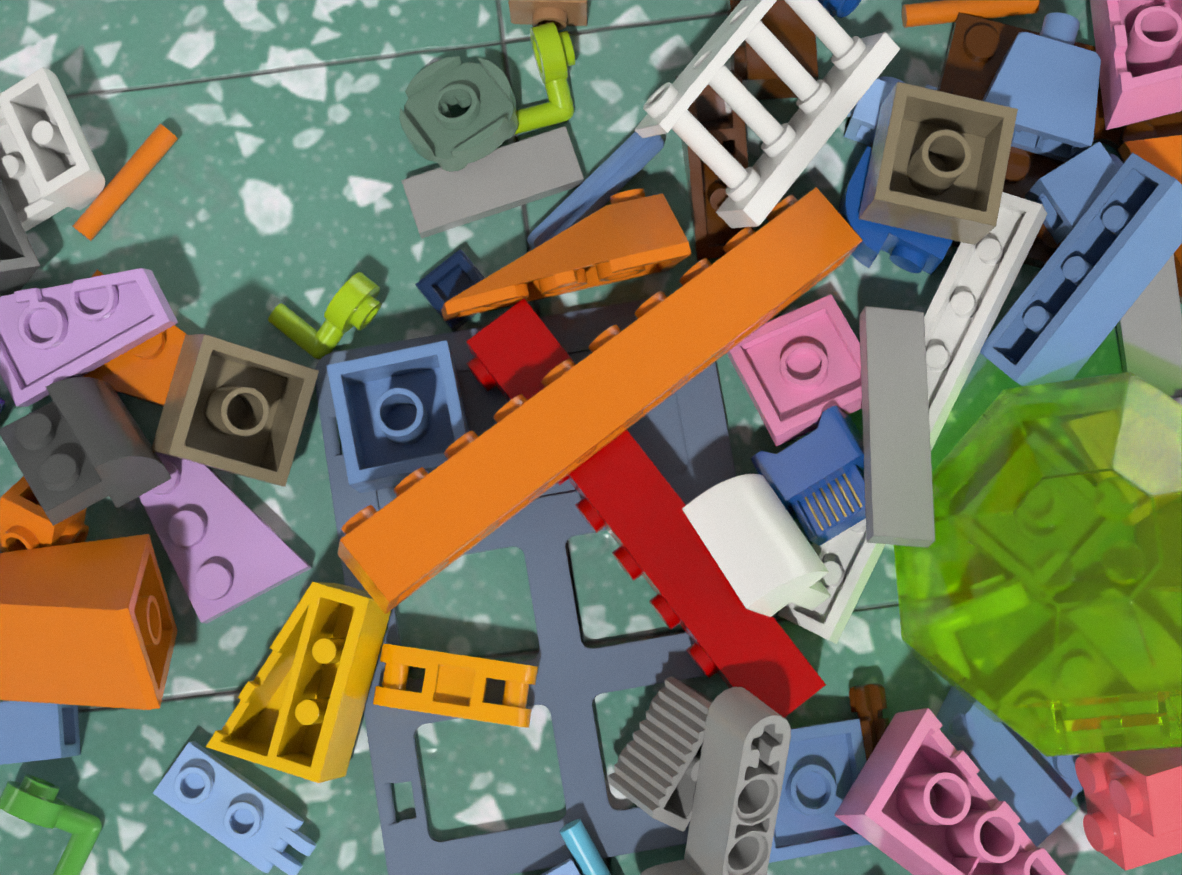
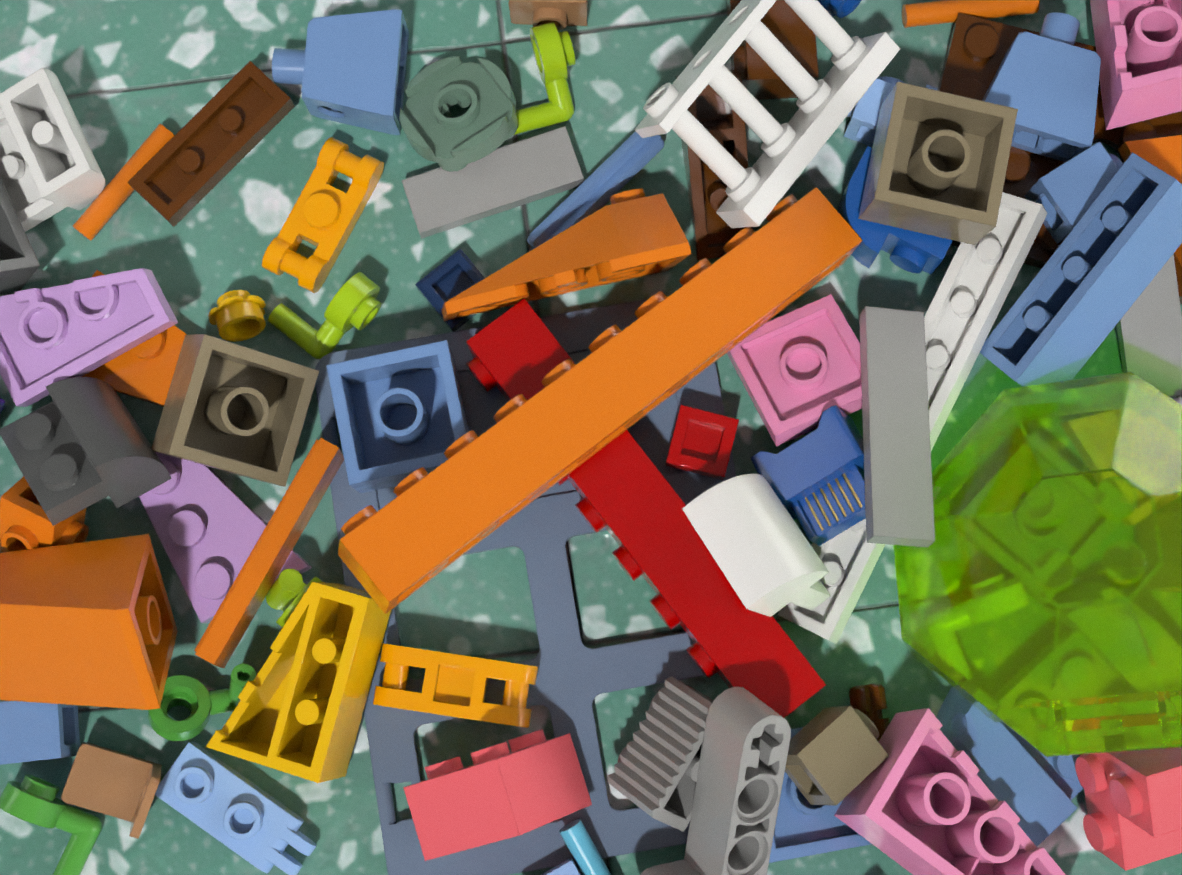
(112, 784): none -> medium nougat bracket
(192, 694): none -> bright green plate
(211, 143): none -> reddish brown plate
(238, 315): none -> yellow plate
(270, 553): none -> orange tile
(287, 593): none -> lime plate
(323, 215): none -> light orange plate
(351, 68): none -> medium blue torso
(497, 795): none -> coral brick
(702, 442): none -> red plate
(833, 754): none -> dark tan brick

